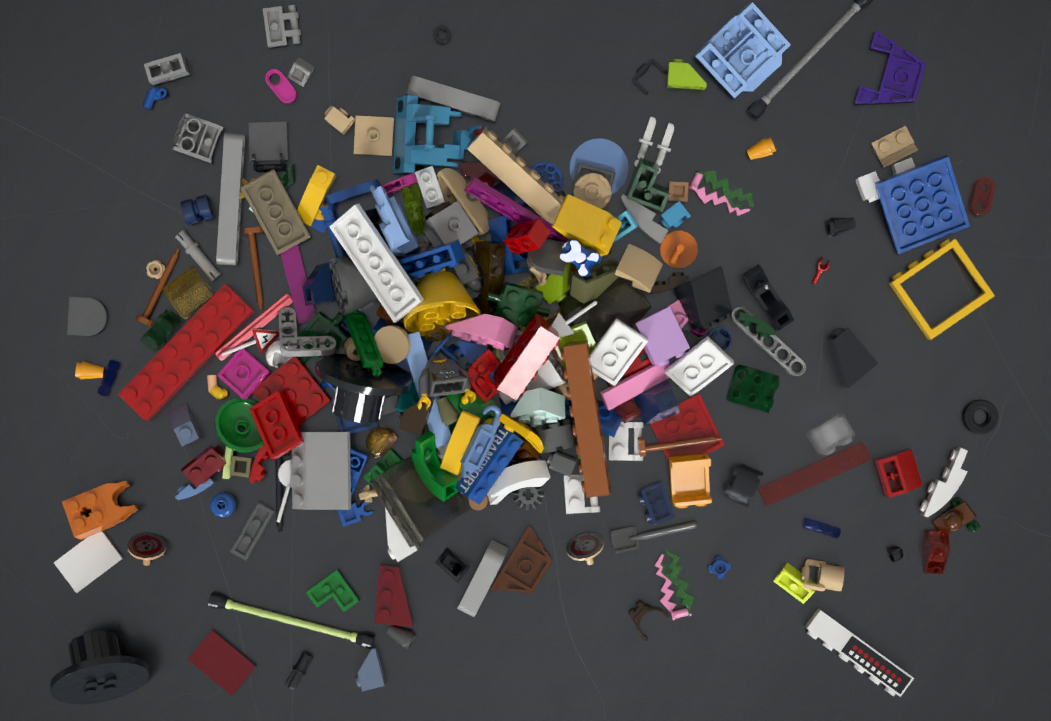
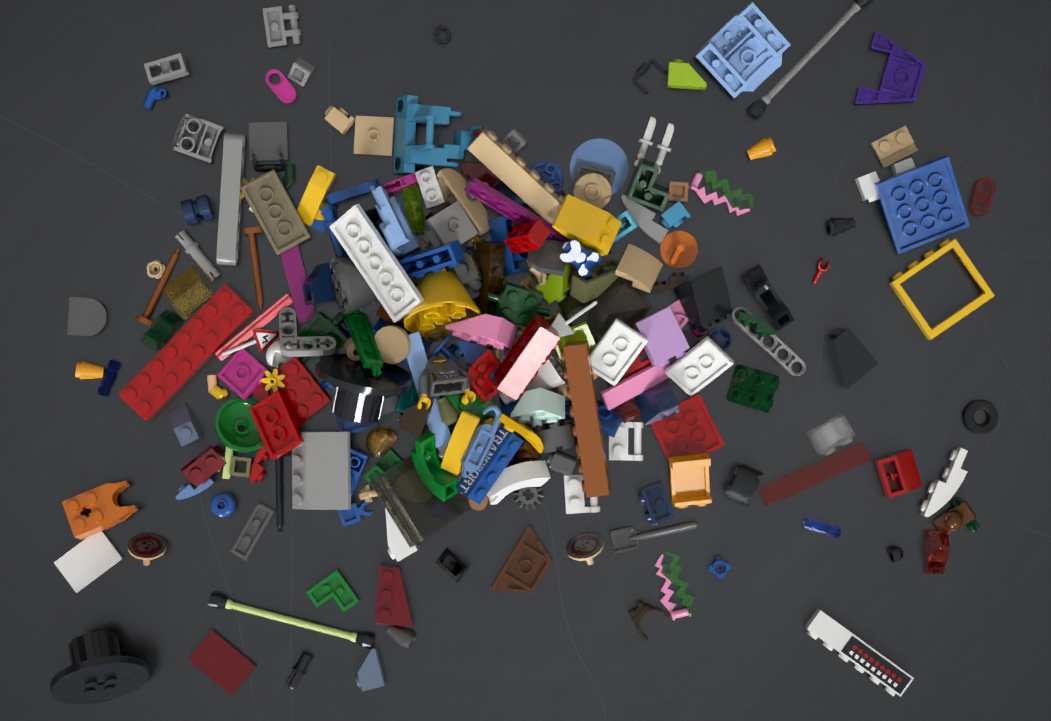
(277, 380): none -> yellow plant
(285, 478): white piece -> none
(454, 98): light grey beam -> none
(483, 578): light grey beam -> none
(676, 444): dark orange piece -> none
(791, 581): neon yellow slope -> none
(828, 577): tan piece -> none

